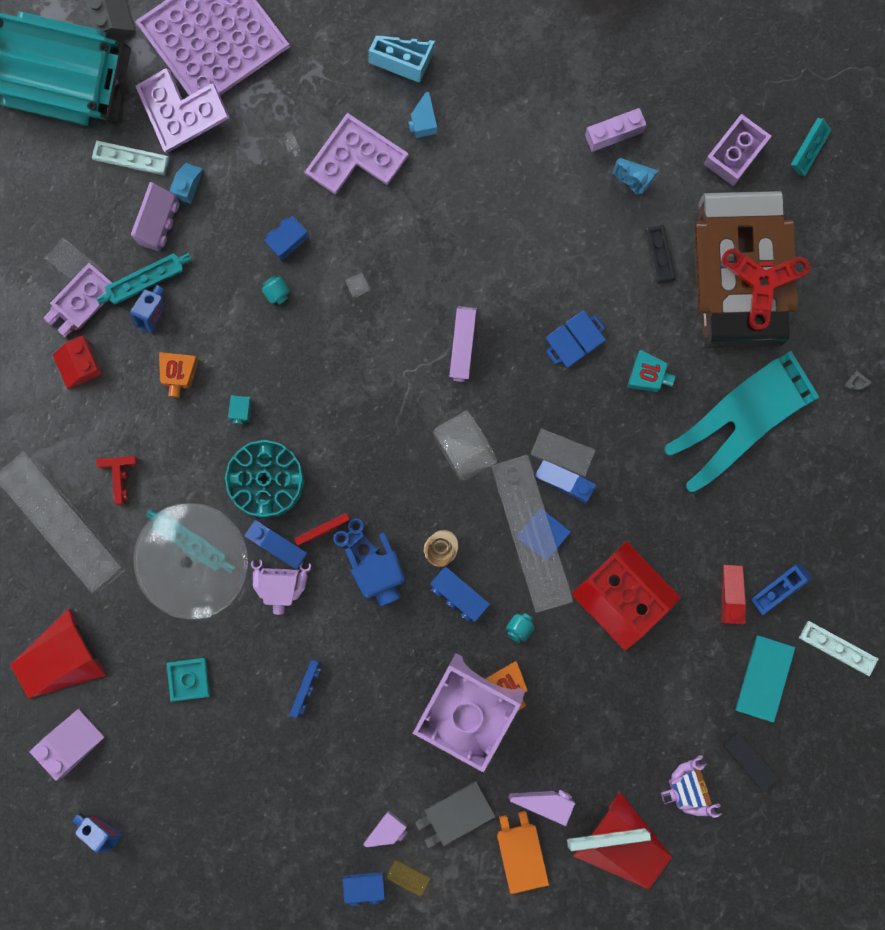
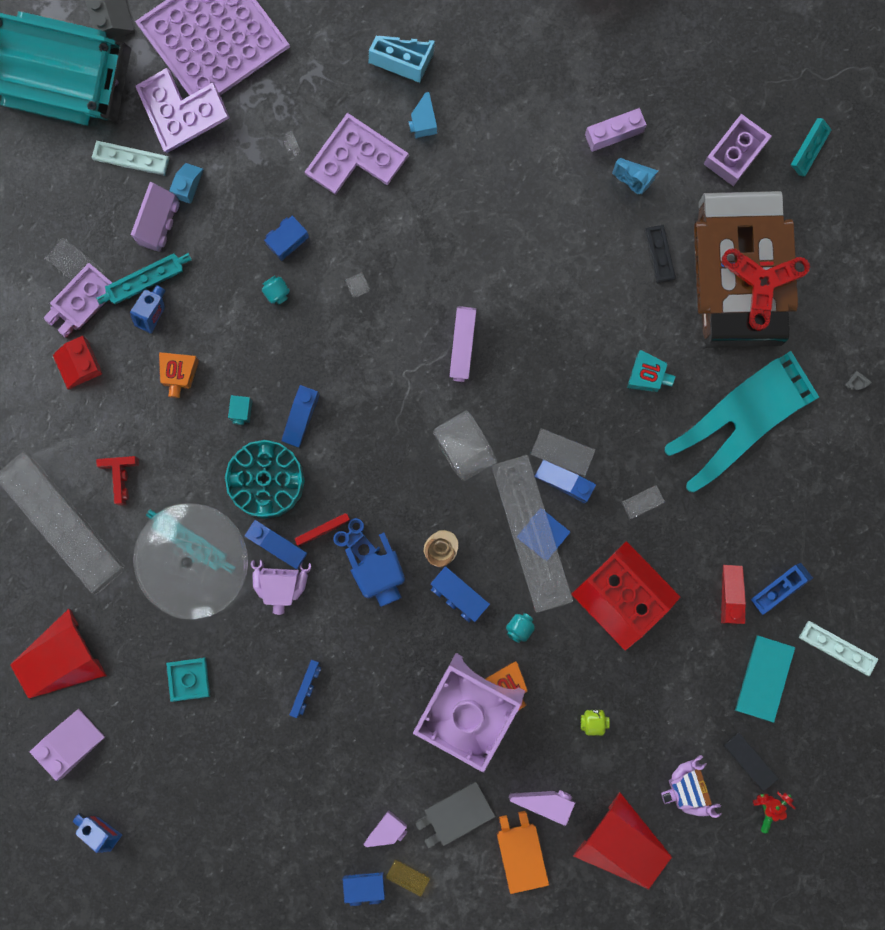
(300, 415): none -> blue slope
(568, 344): blue piece -> none
(594, 722): none -> lime head
(608, 839): light aqua tile -> none
(643, 502): none -> clear plate
(773, 808): none -> red plant

